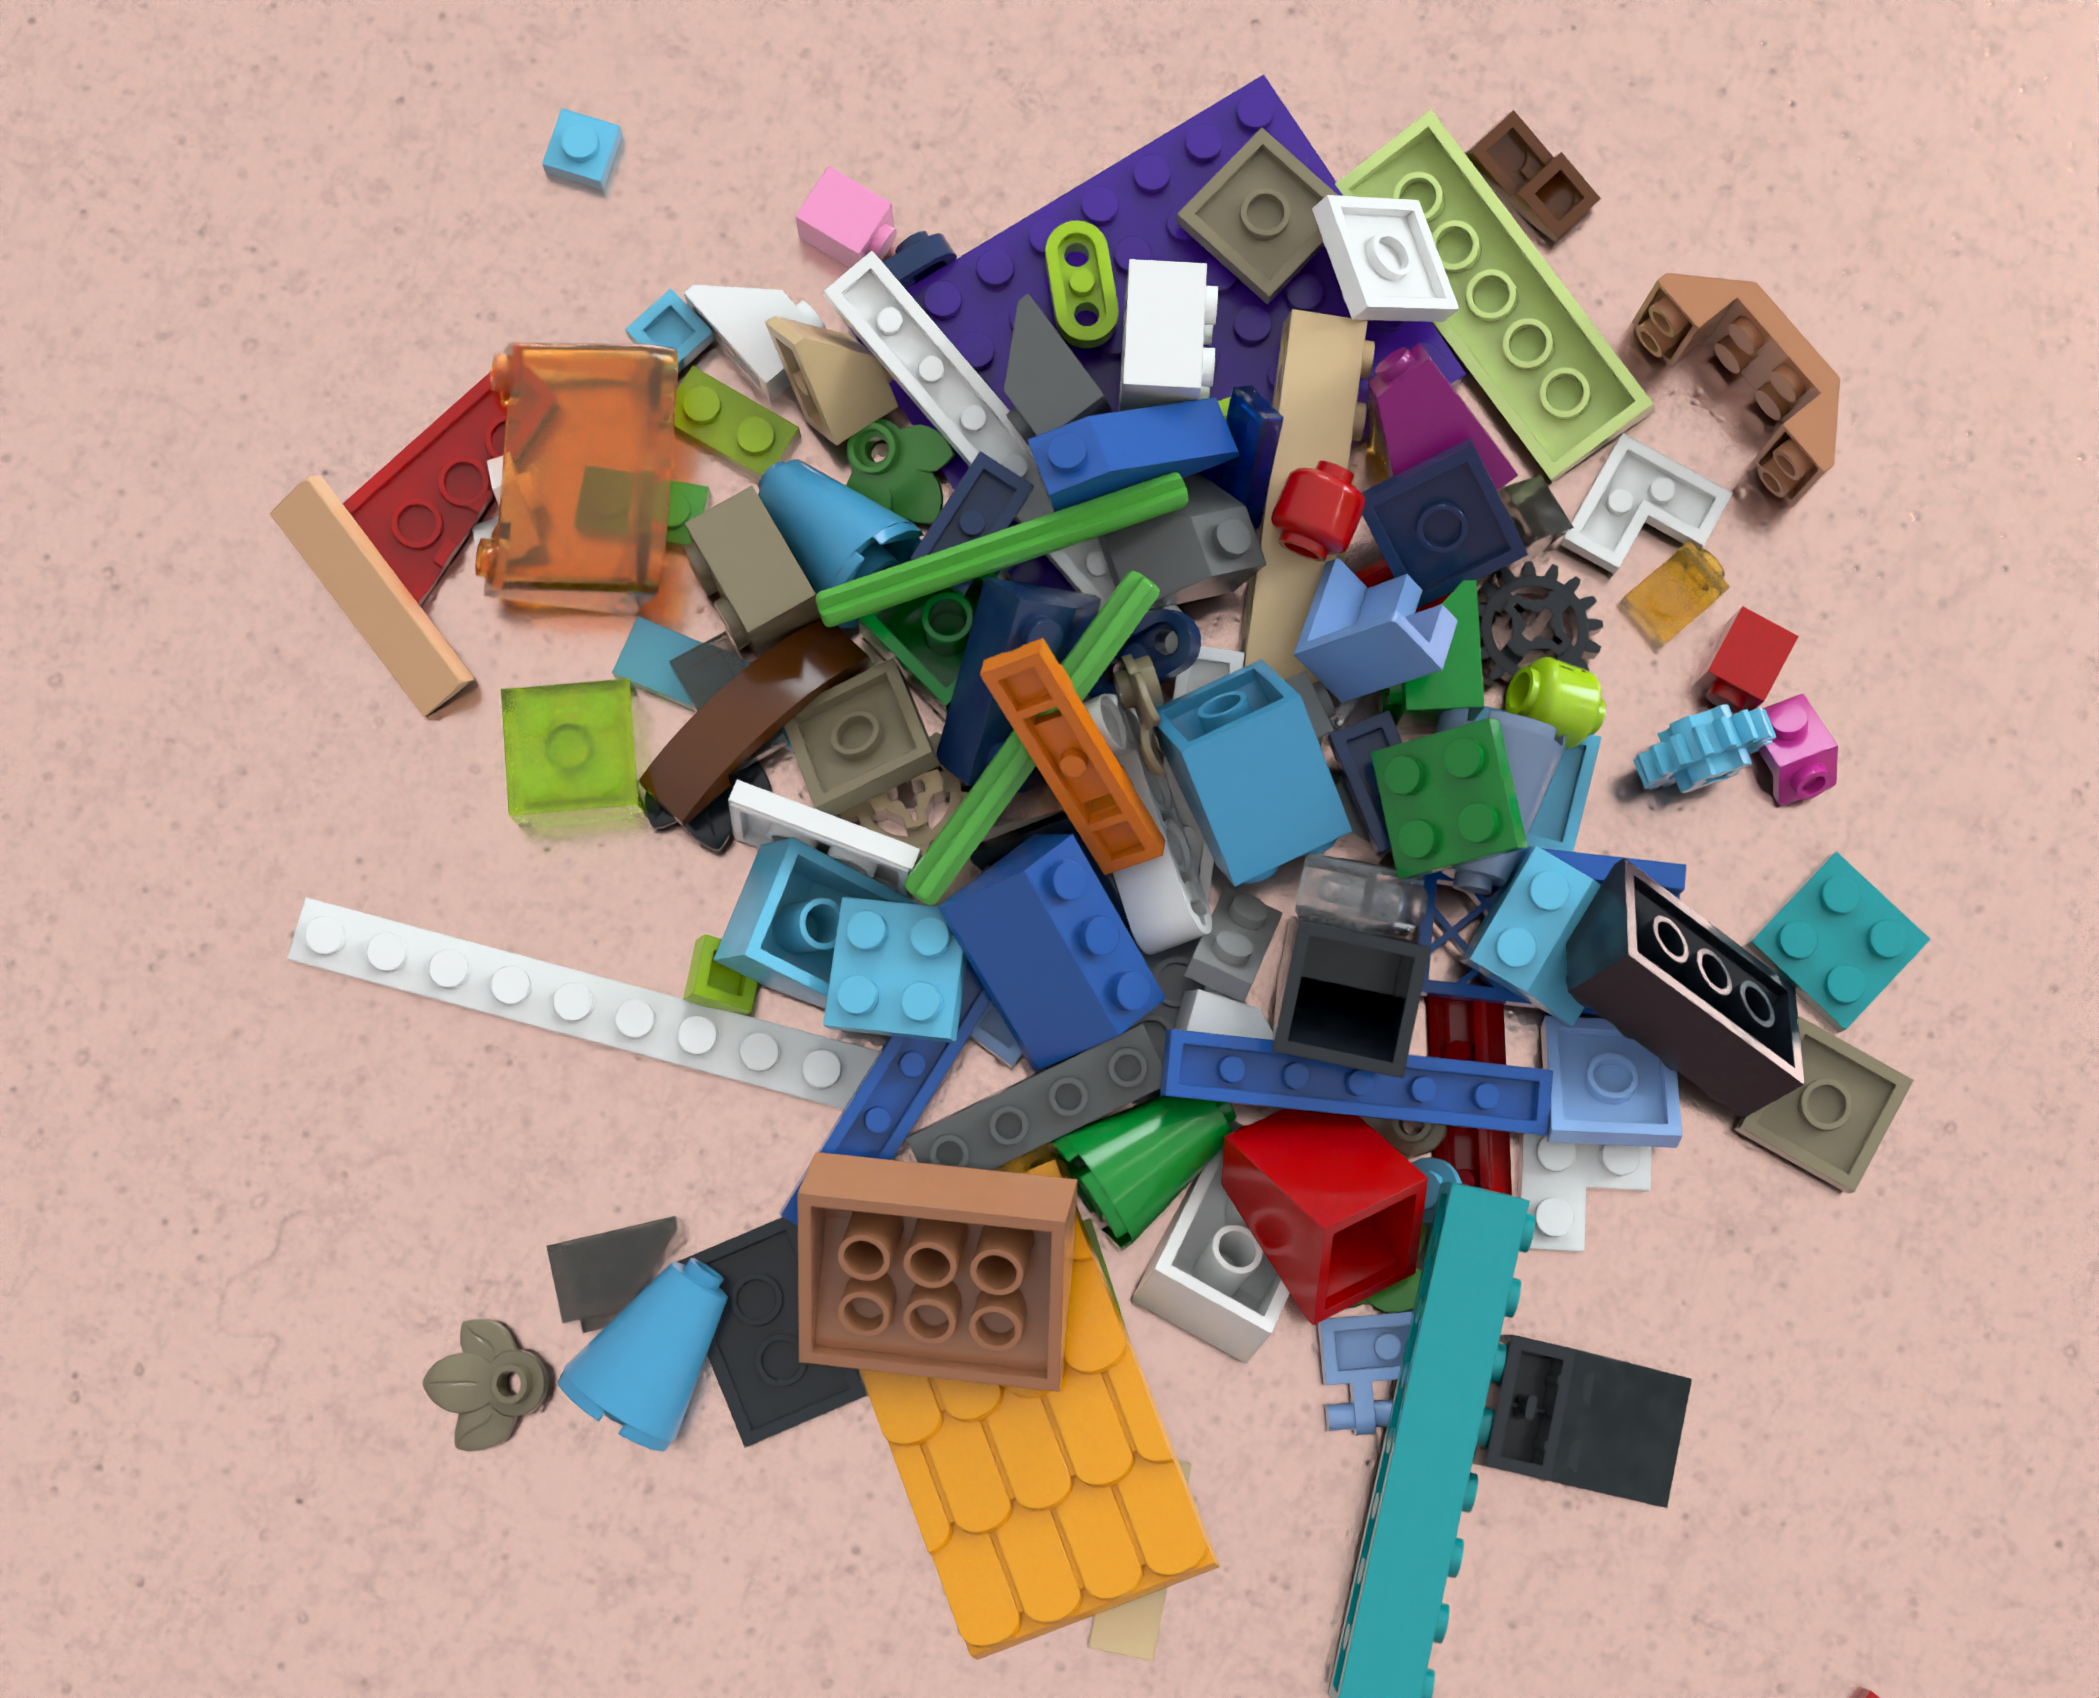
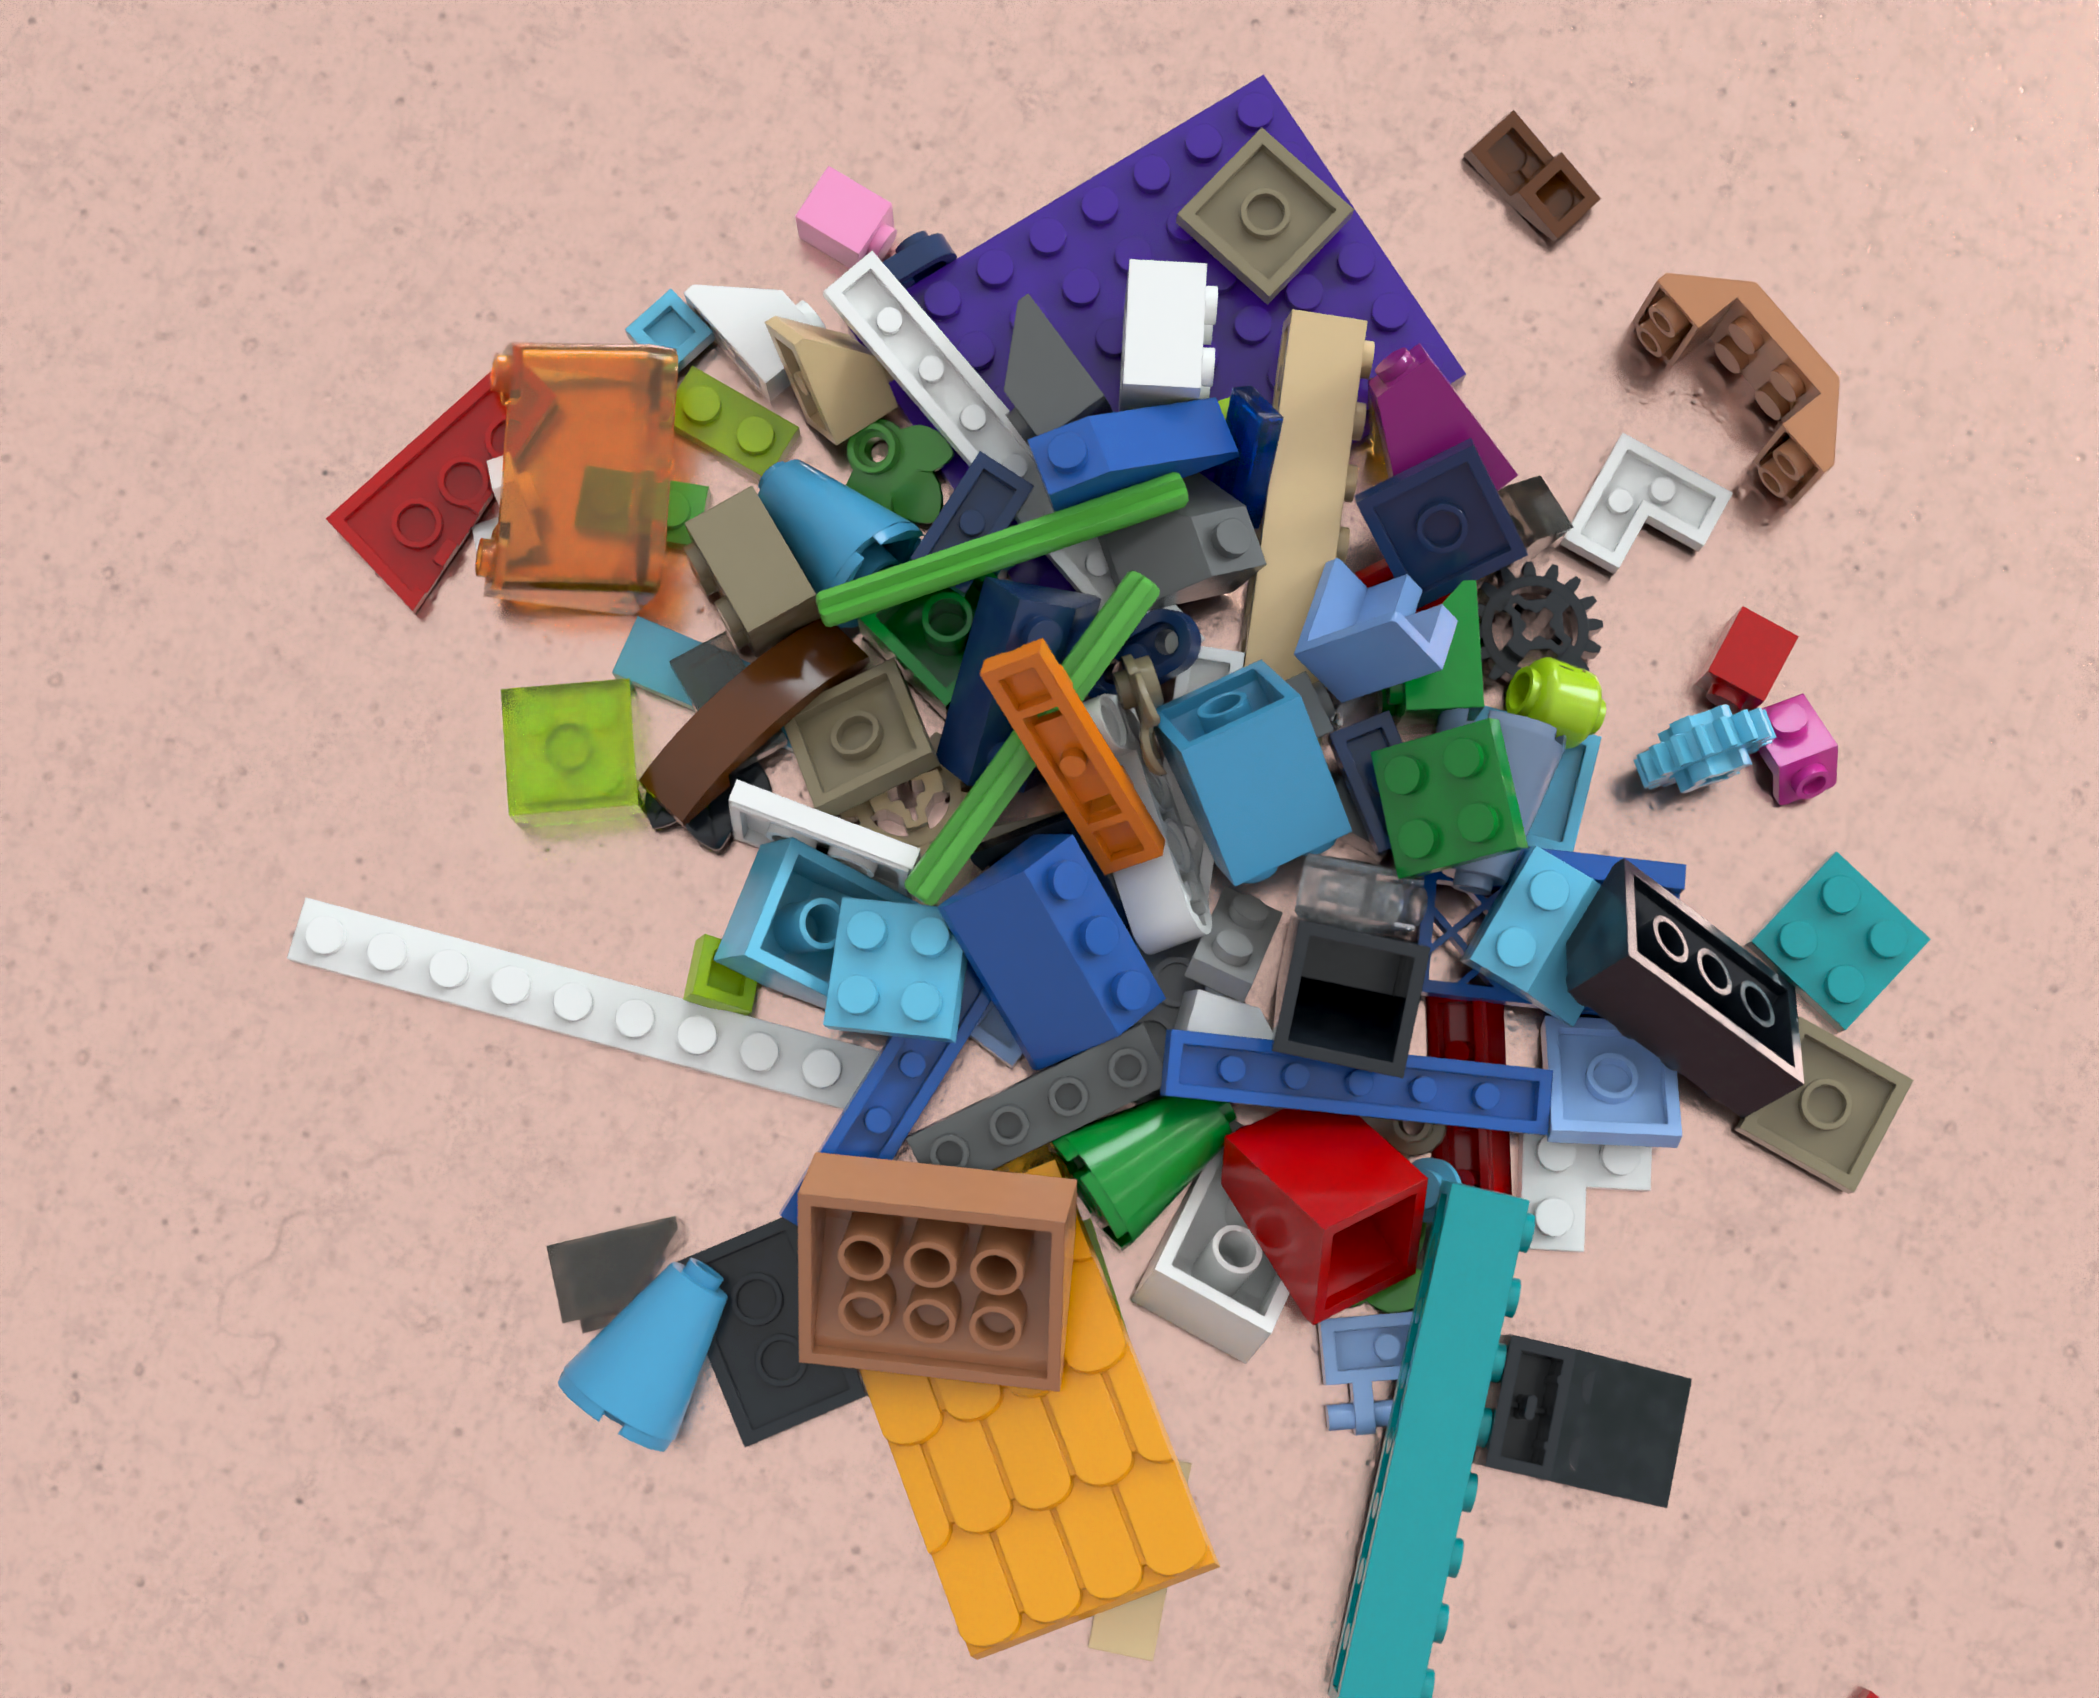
(371, 594): light nougat slope -> none
(477, 1384): dark tan plate -> none
(582, 149): medium azure plate -> none
(1082, 287): lime plate -> none
(1318, 511): red head -> none
(1385, 259): white plate -> none
(1515, 316): yellowish green arch -> none
(1676, 593): clear yellow bracket -> none

